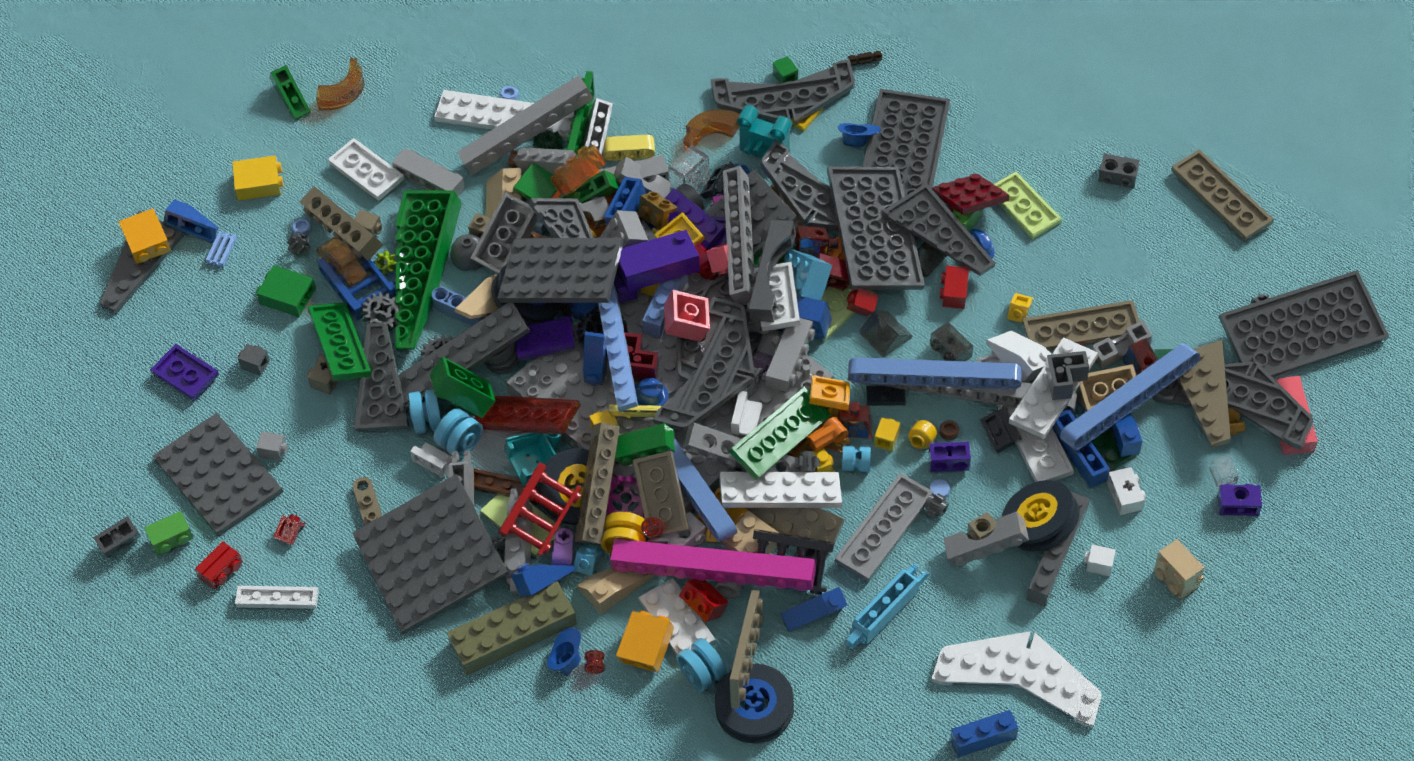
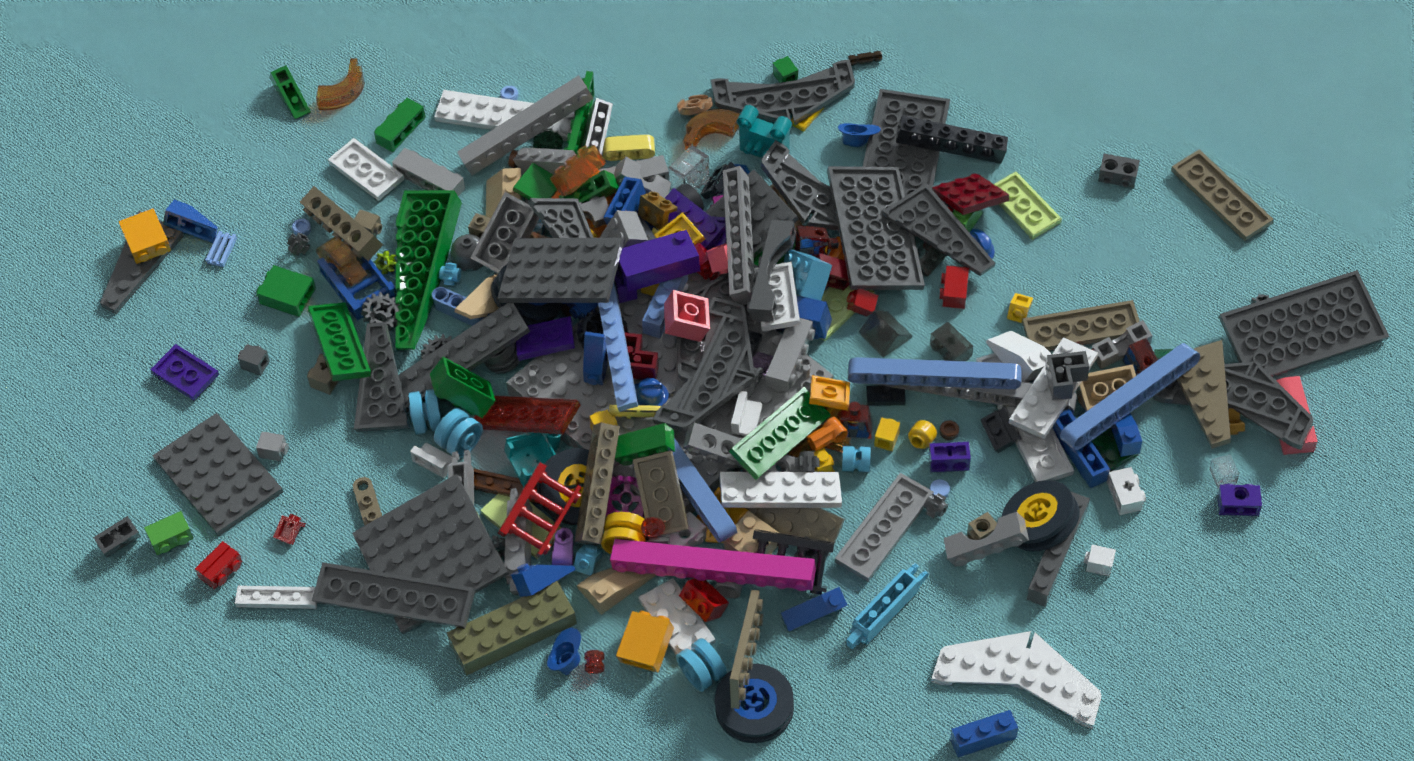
(257, 177): yellow brick -> none
(394, 595): none -> dark grey plate
(399, 124): none -> green brick
(450, 274): none -> medium azure gear
(695, 105): none -> medium nougat tile
(951, 139): none -> black brick
(1178, 569): tan brick -> none

